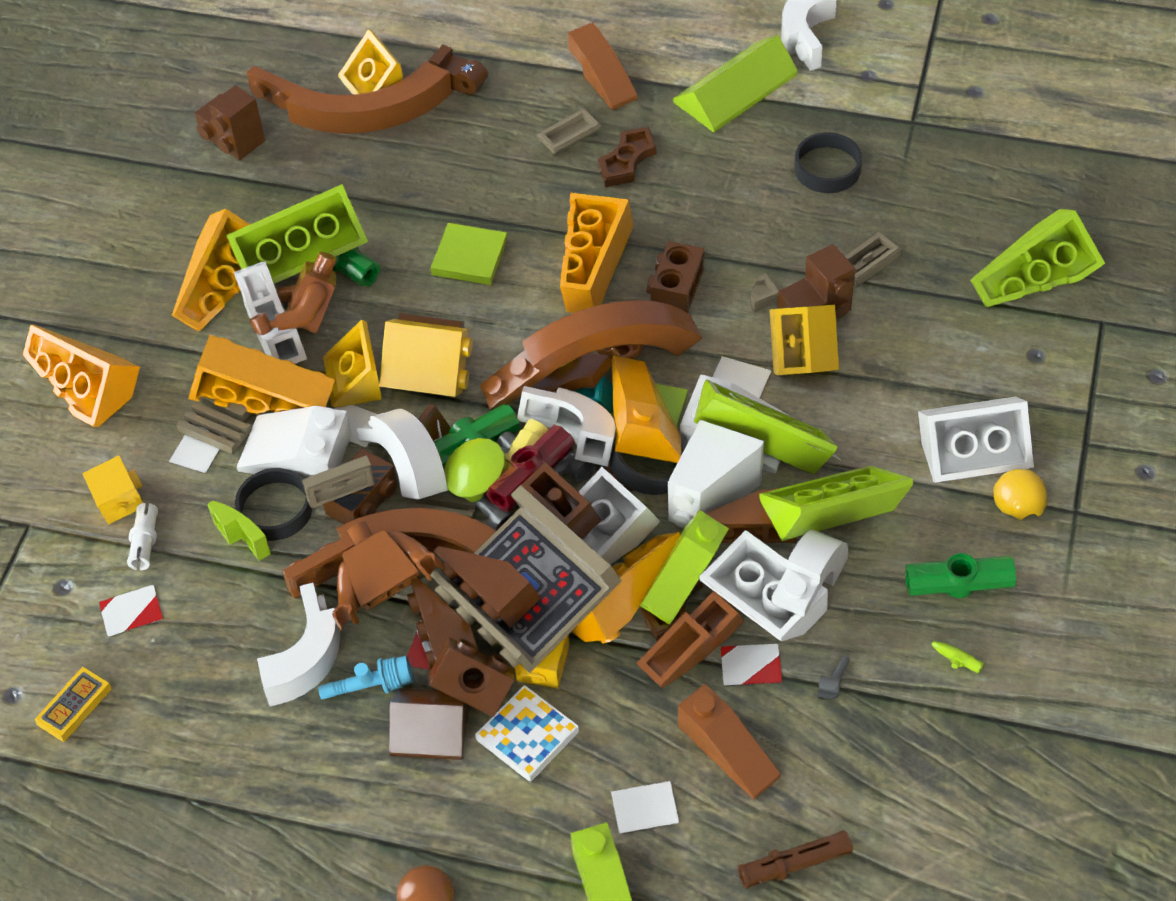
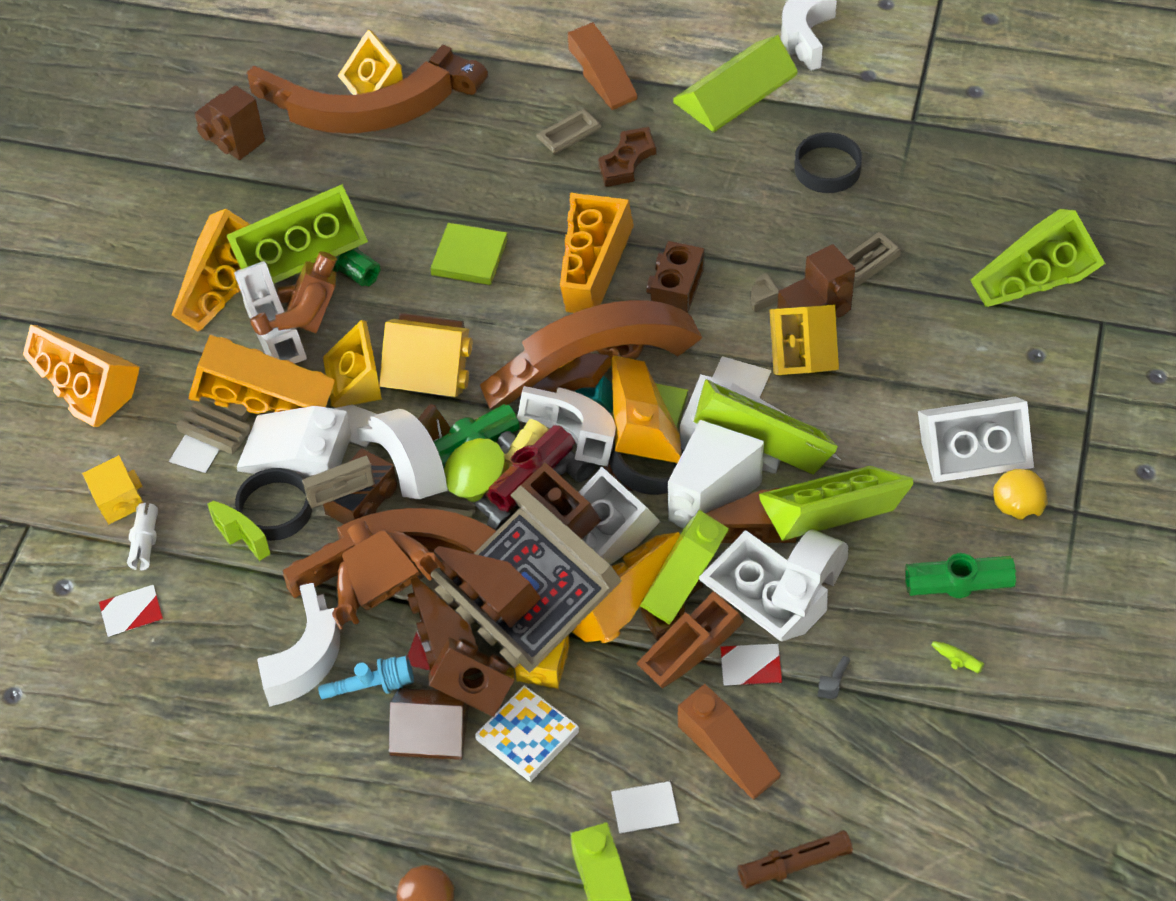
(73, 704): tile -> none

